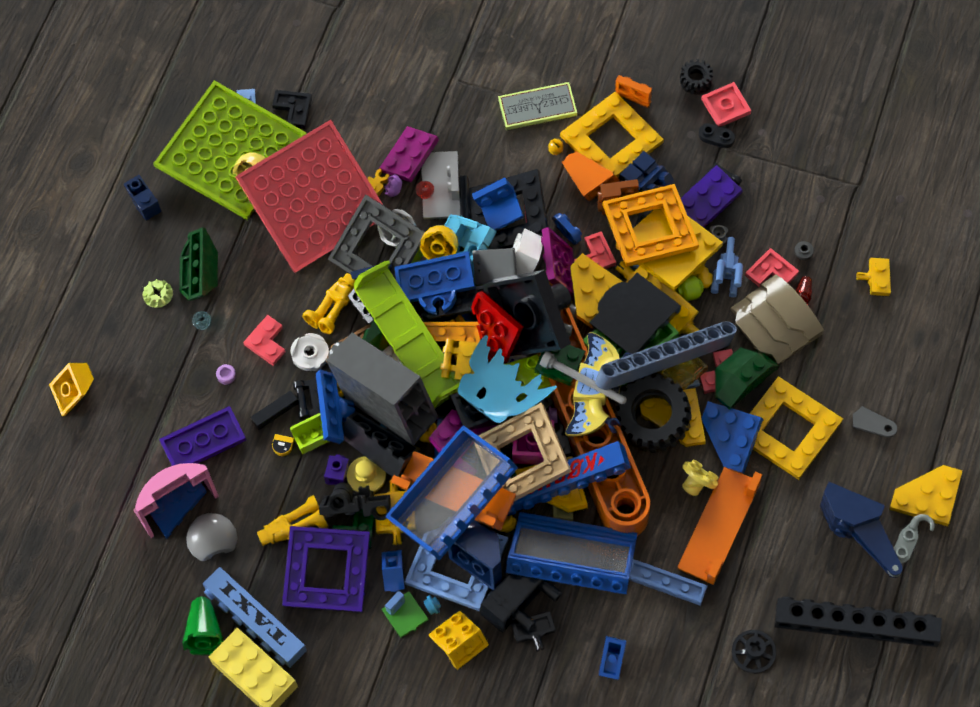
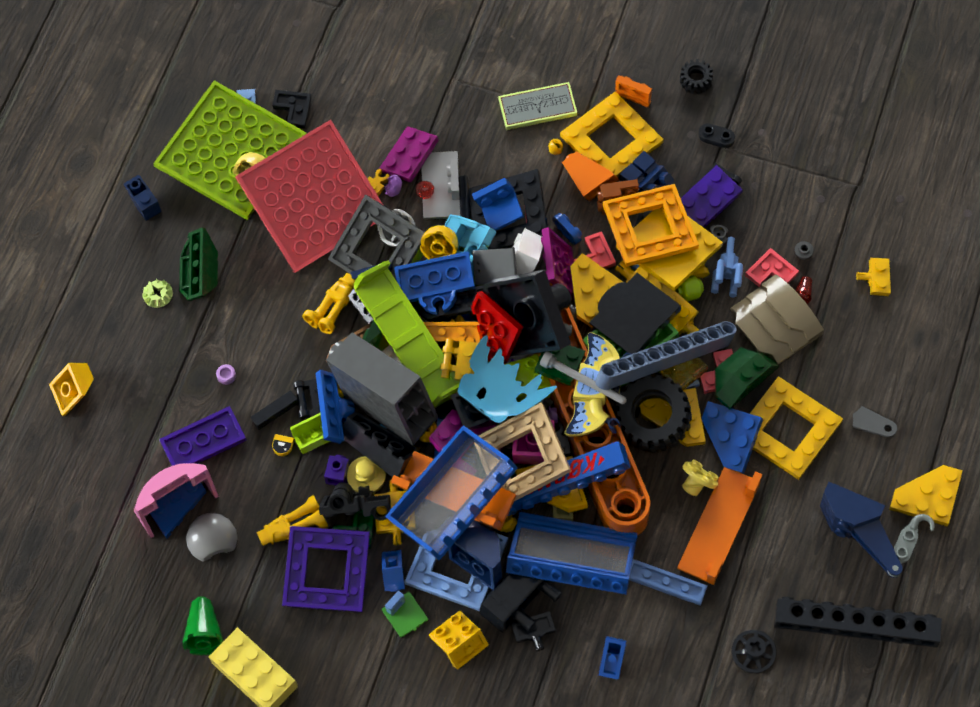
(201, 324): clear light blue plate -> none
(254, 617): medium blue brick -> none
(262, 342): coral plate -> none
(305, 343): white plate -> none
(432, 604): dark azure plate -> none
(706, 279): yellow hinge -> none
(726, 104): coral plate -> none

